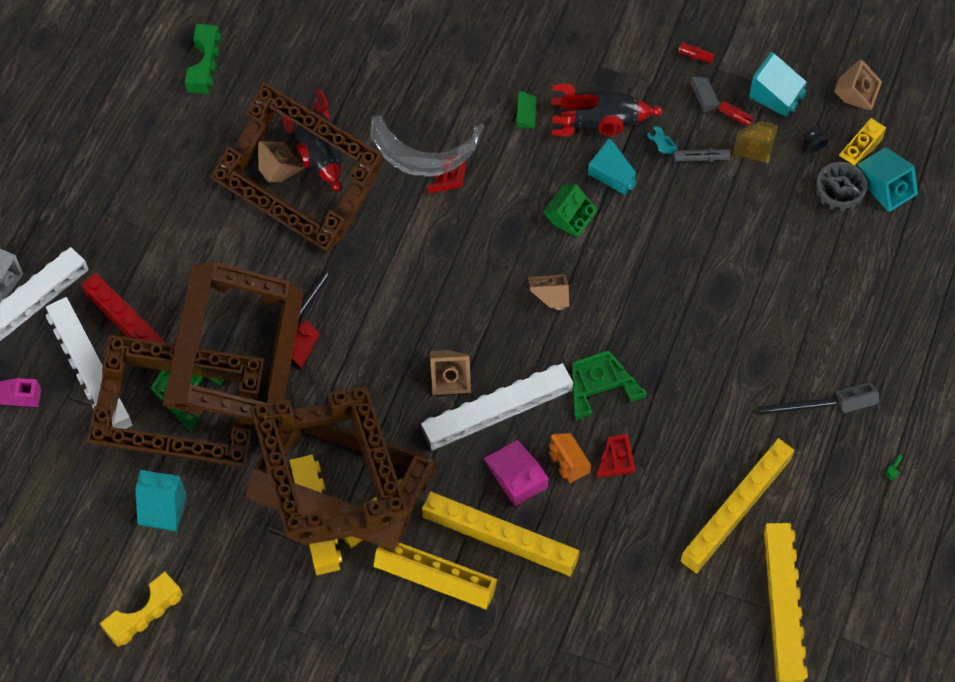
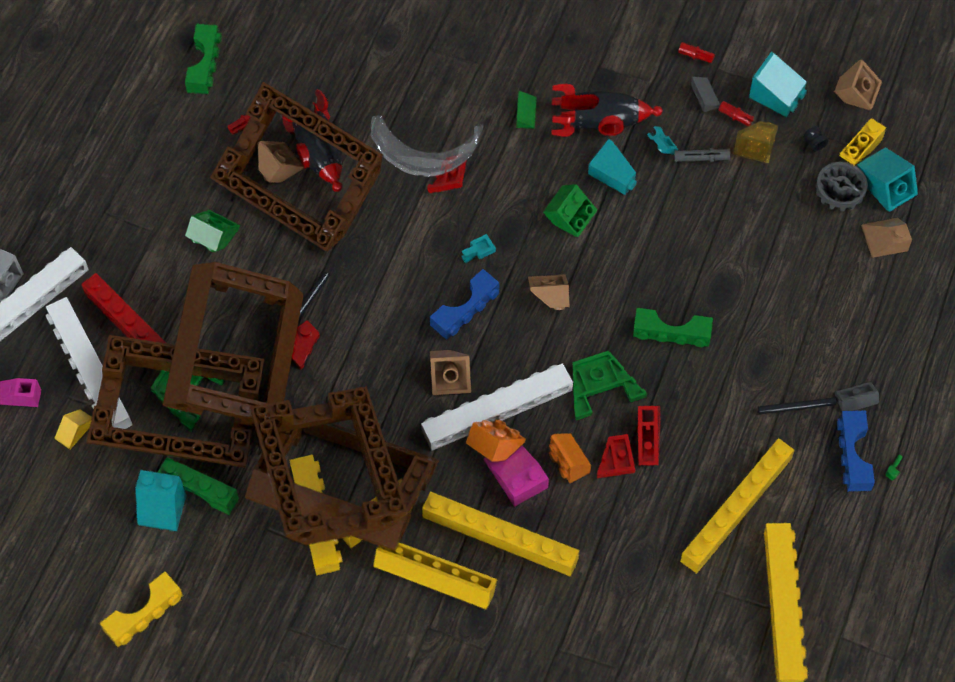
(73, 428): none -> yellow slope
(211, 230): none -> green slope
(212, 491): none -> green arch
(239, 124): none -> red axle
(450, 319): none -> blue arch
(481, 247): none -> teal plate
(494, 439): none -> orange slope
(648, 435): none -> red slope
(694, 332): none -> green arch
(857, 473): none -> blue arch
(887, 237): none -> medium nougat slope

